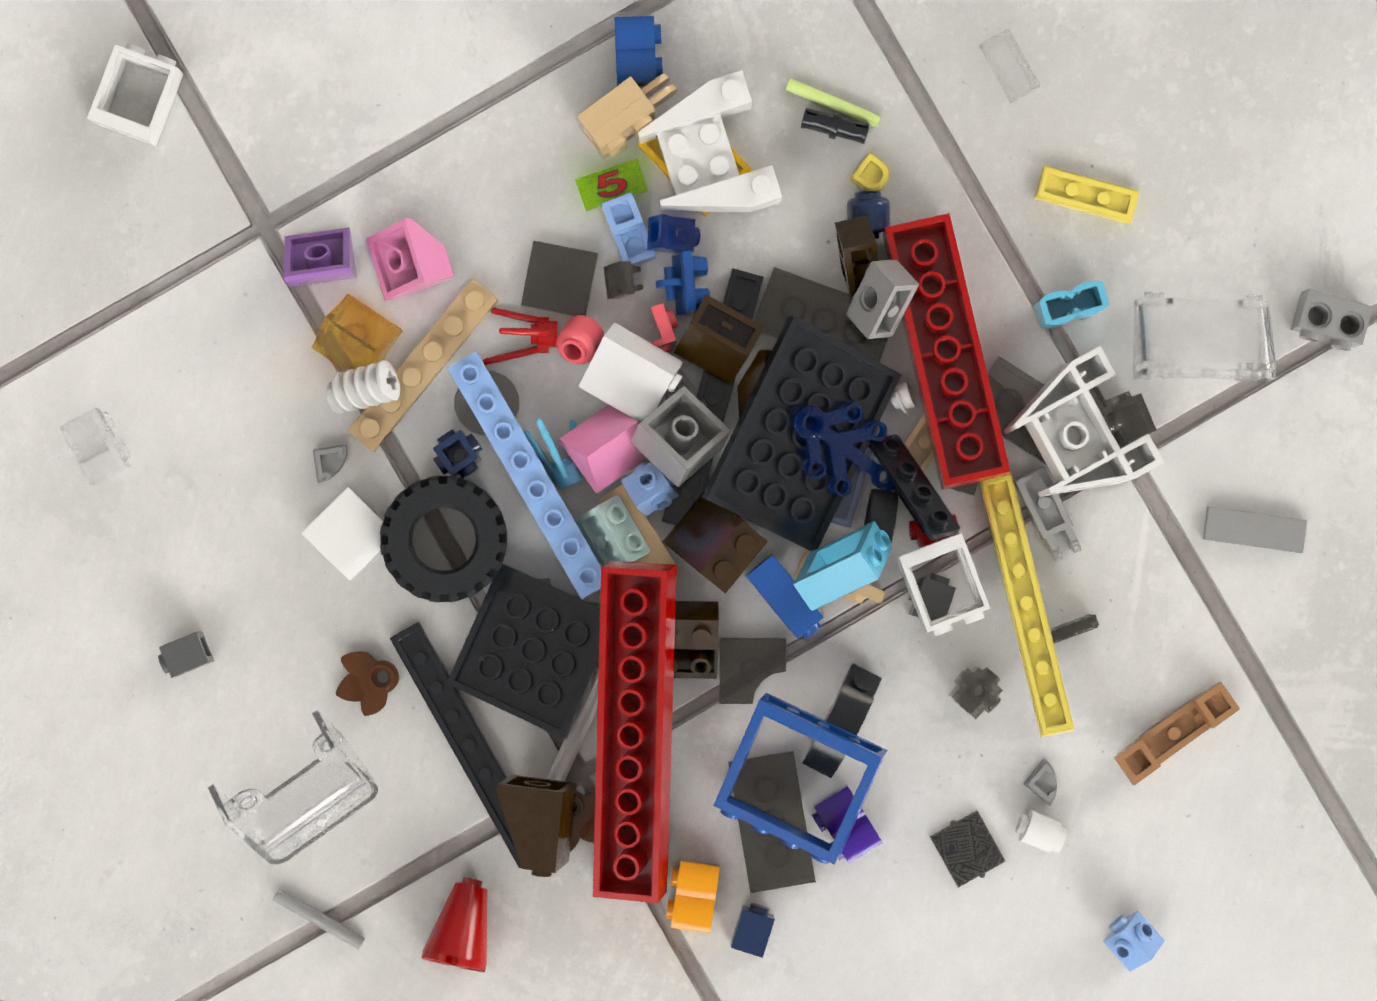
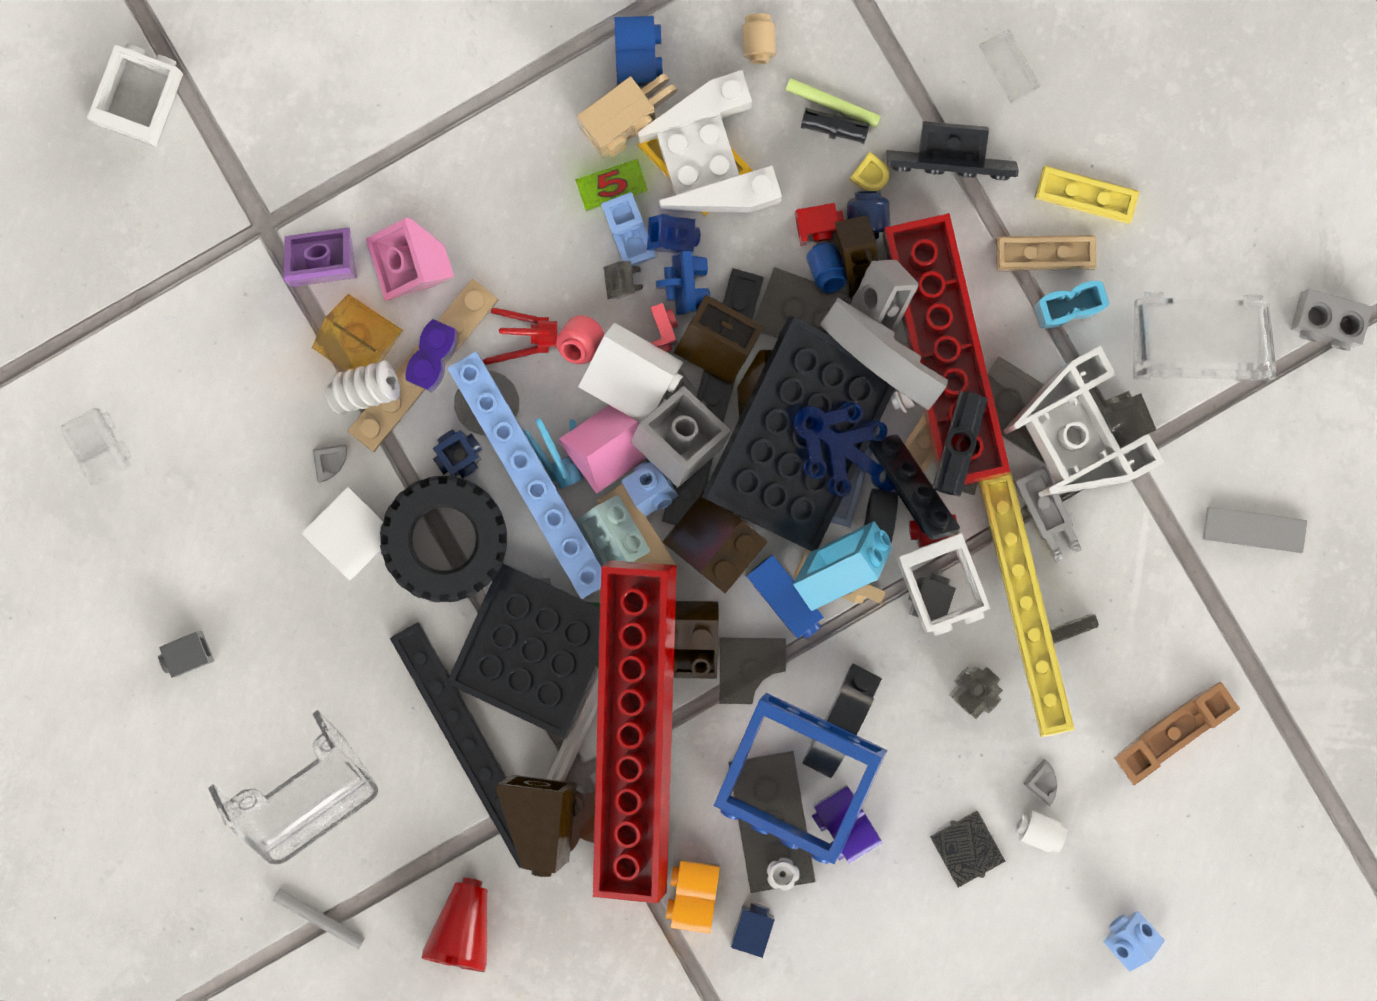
(363, 682): reddish brown plate -> none
(435, 347): none -> dark purple brick
(559, 279): clear smoke tile -> none
(759, 38): none -> tan brick
(784, 883): none -> white plate
(817, 222): none -> red brick
(826, 267): none -> blue brick
(882, 354): none -> light grey slope
(952, 149): none -> black bracket
(966, 423): none -> black piece
(1046, 253): none -> tan tile

